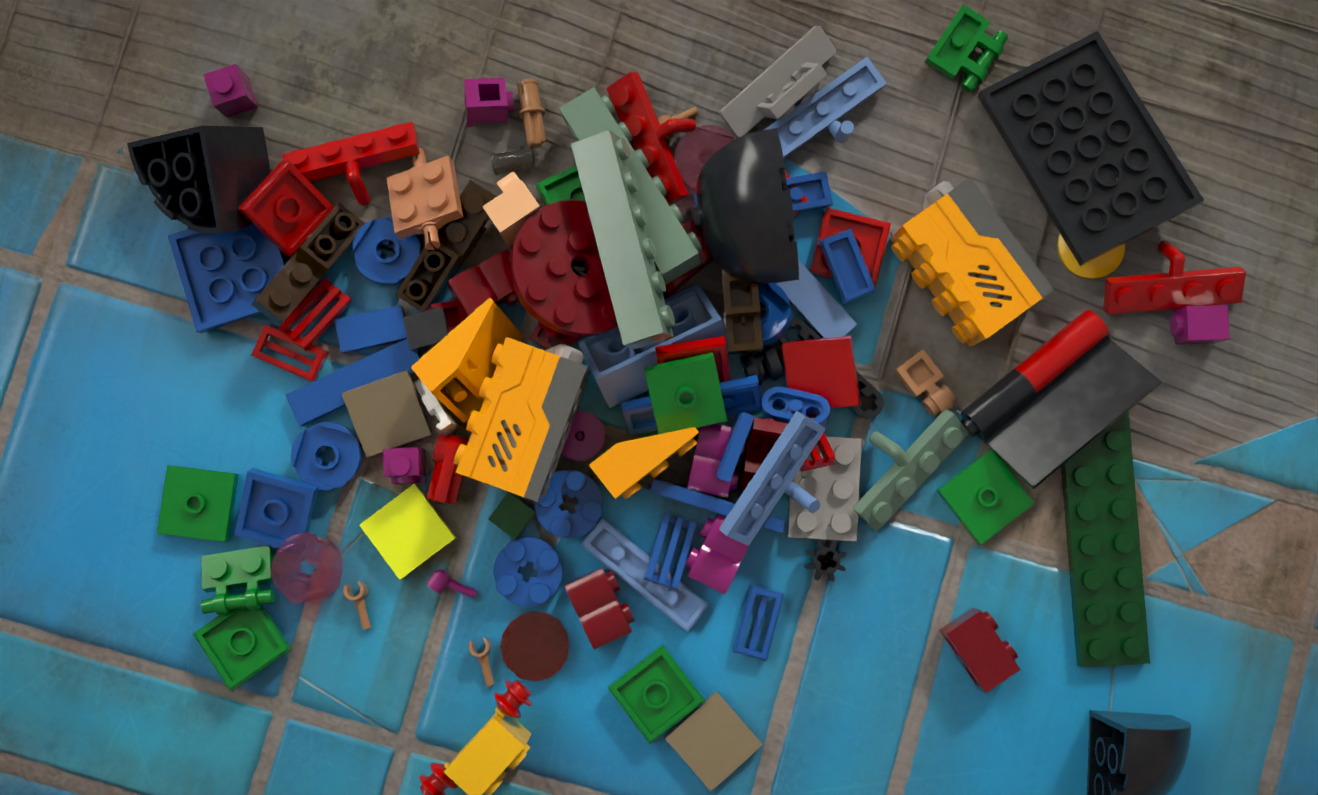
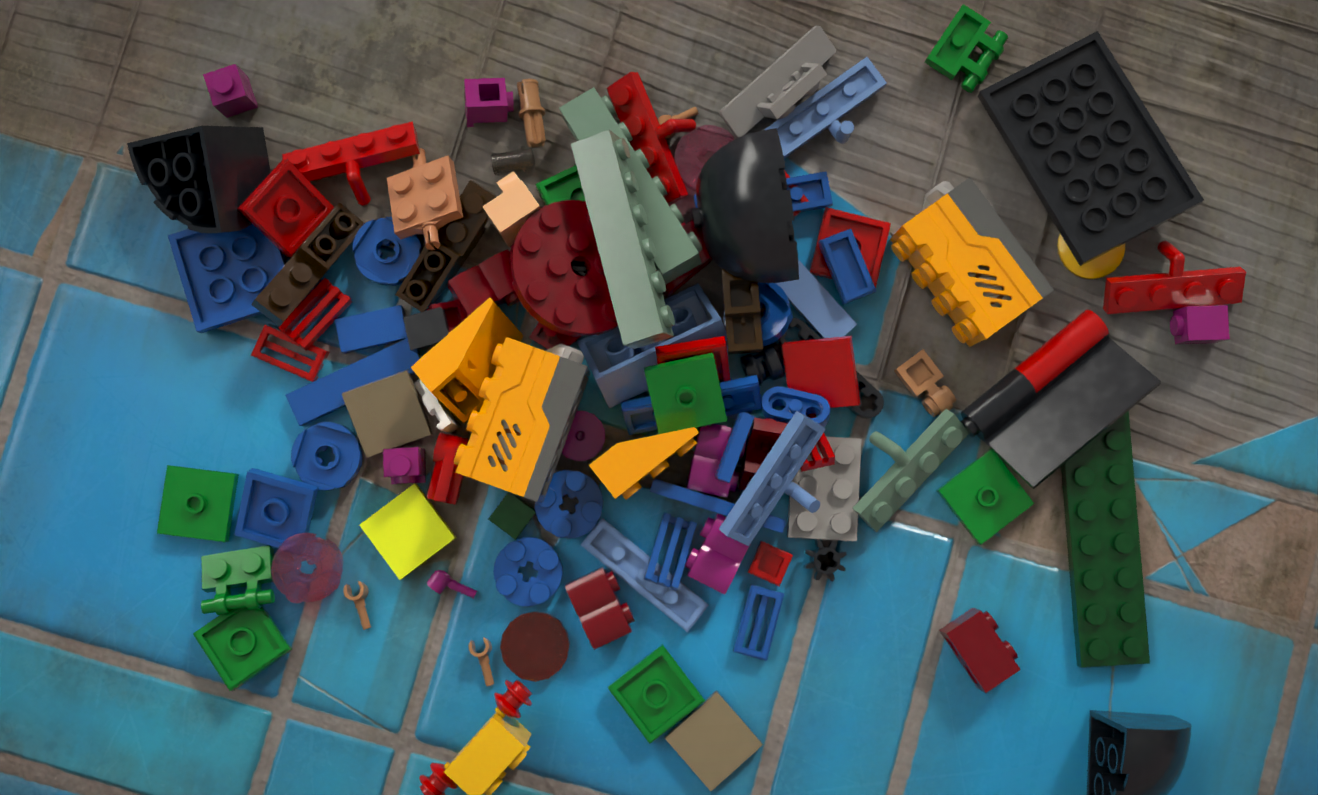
(770, 563): none -> red tile

